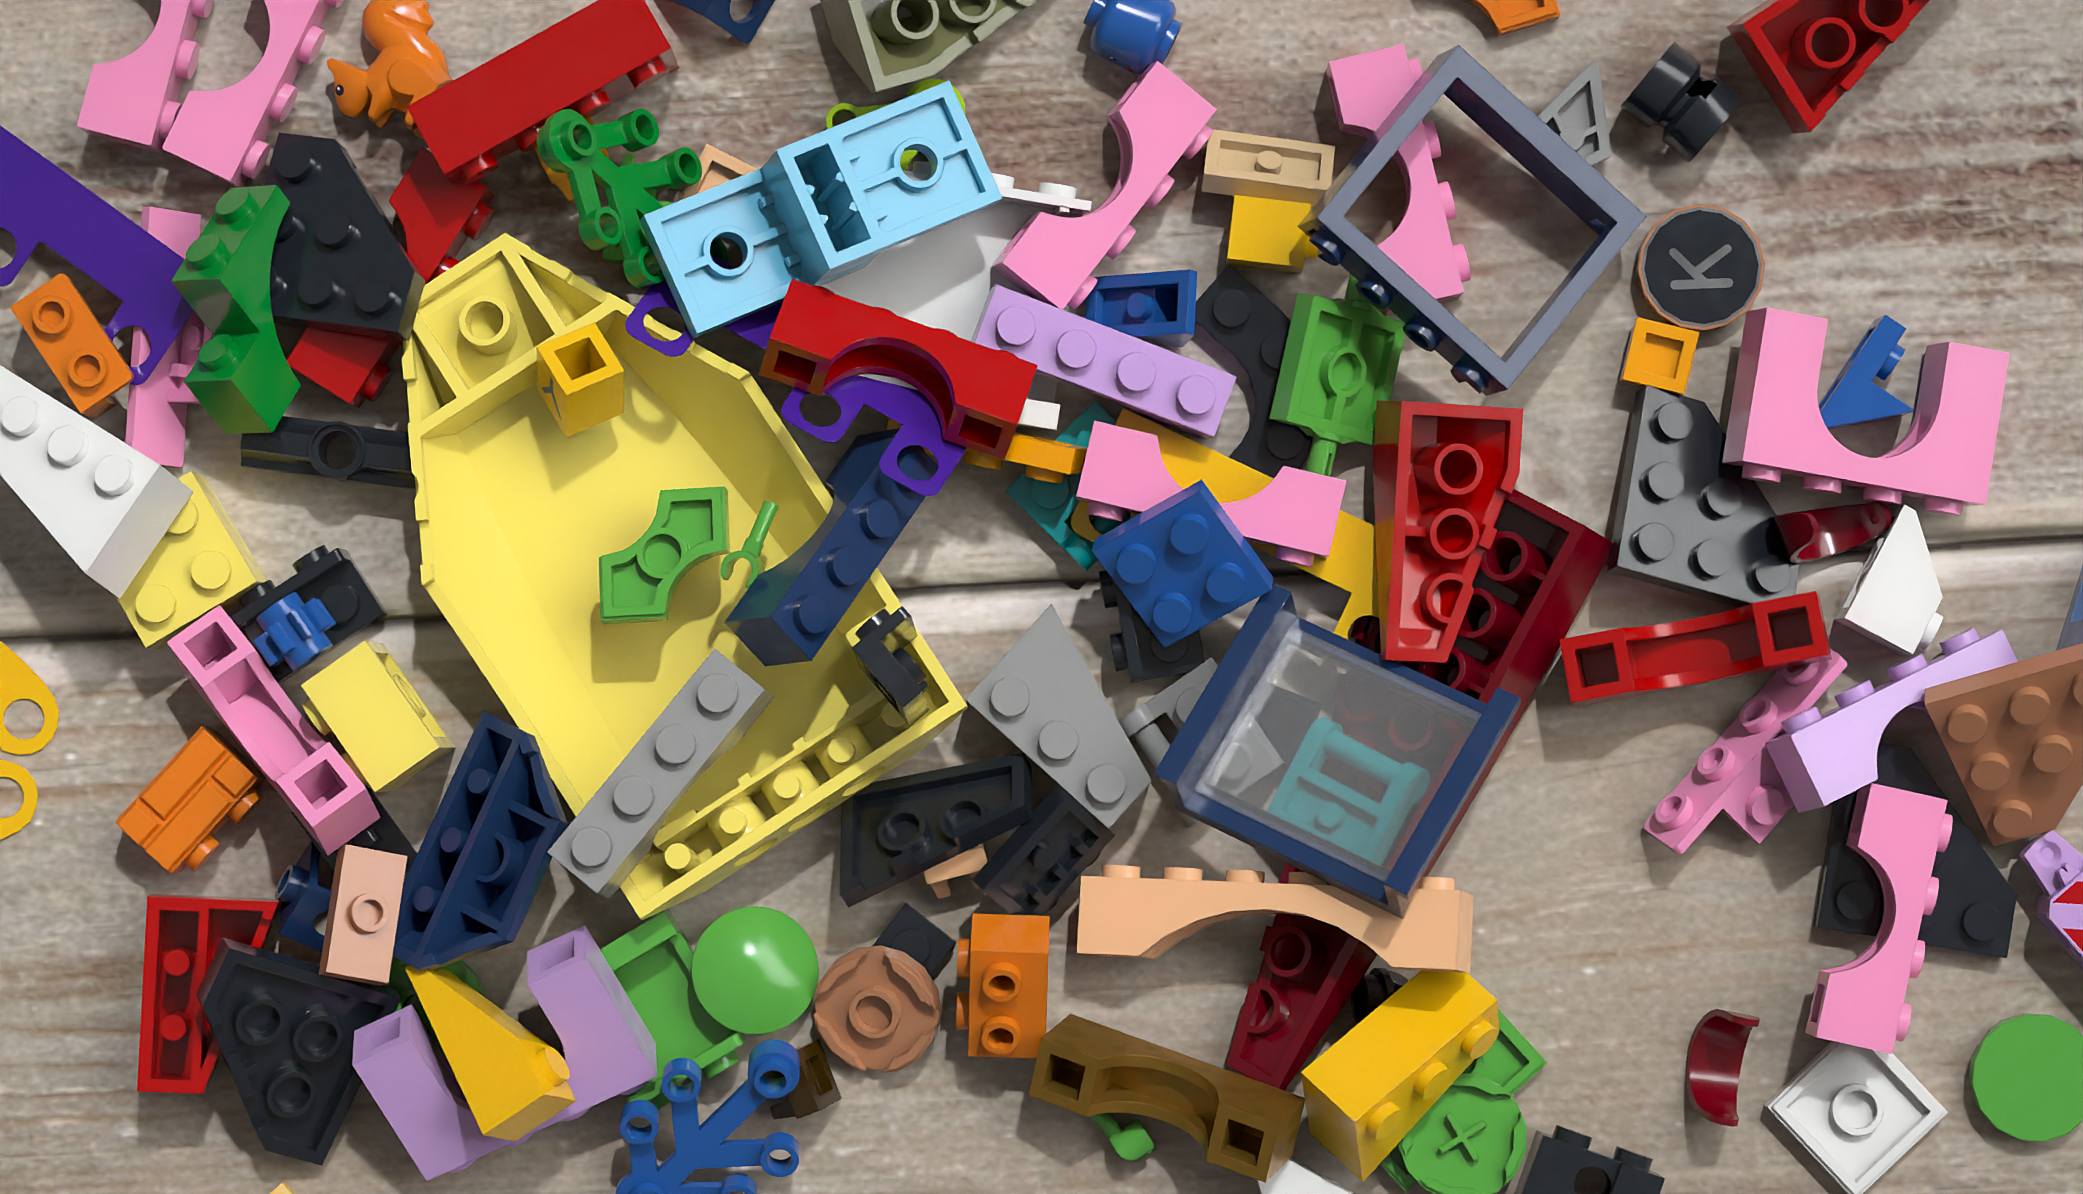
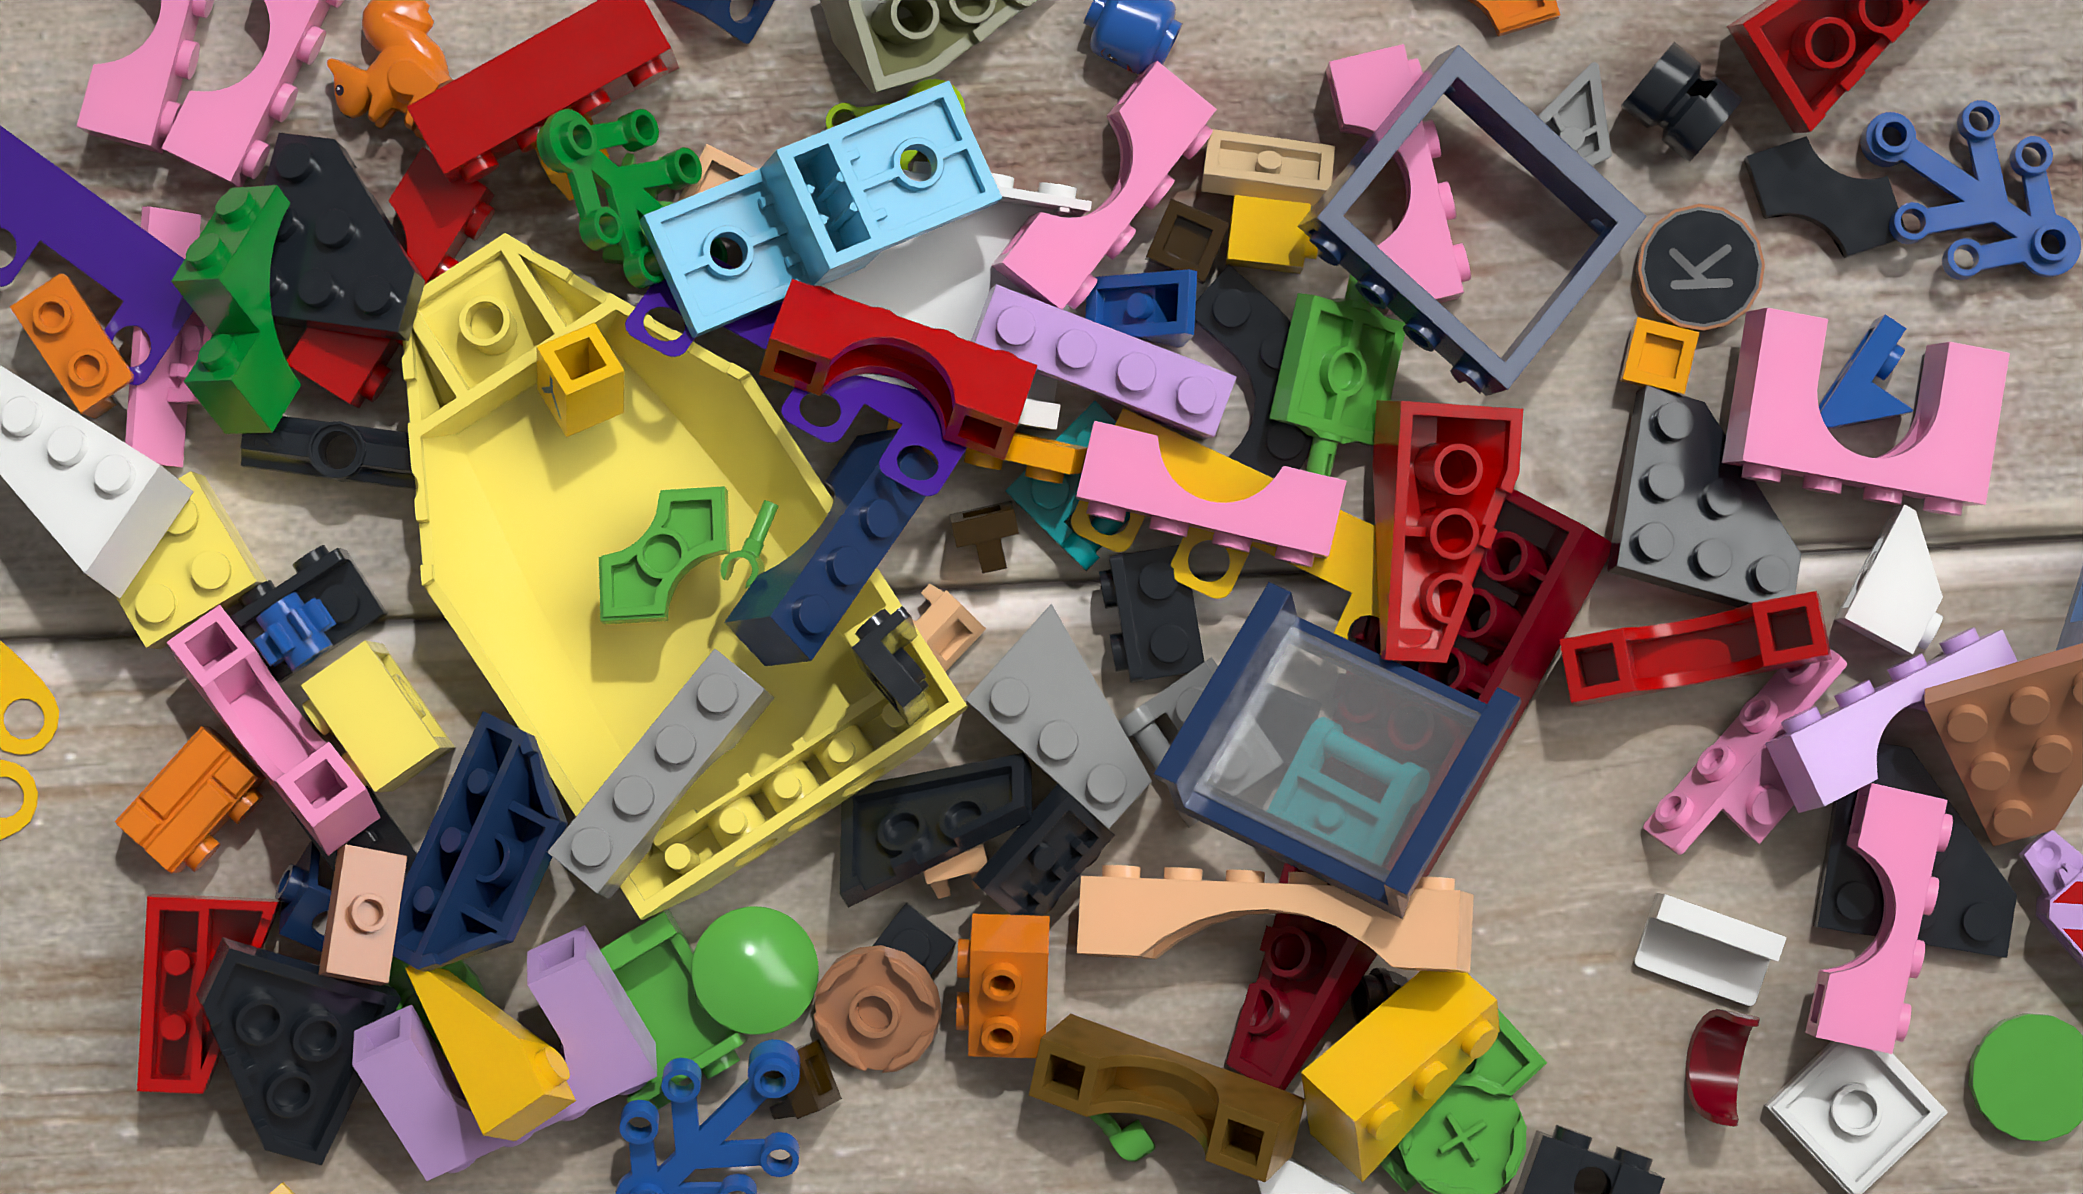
(947, 626): none -> light nougat tile
(985, 528): none -> dark brown tile
(1182, 564): blue plate -> none
(1187, 240): none -> dark brown tile
(1706, 949): none -> white panel
(1800, 185): none -> black tile
(1831, 530): dark red helmet -> none
(1980, 198): none -> plant

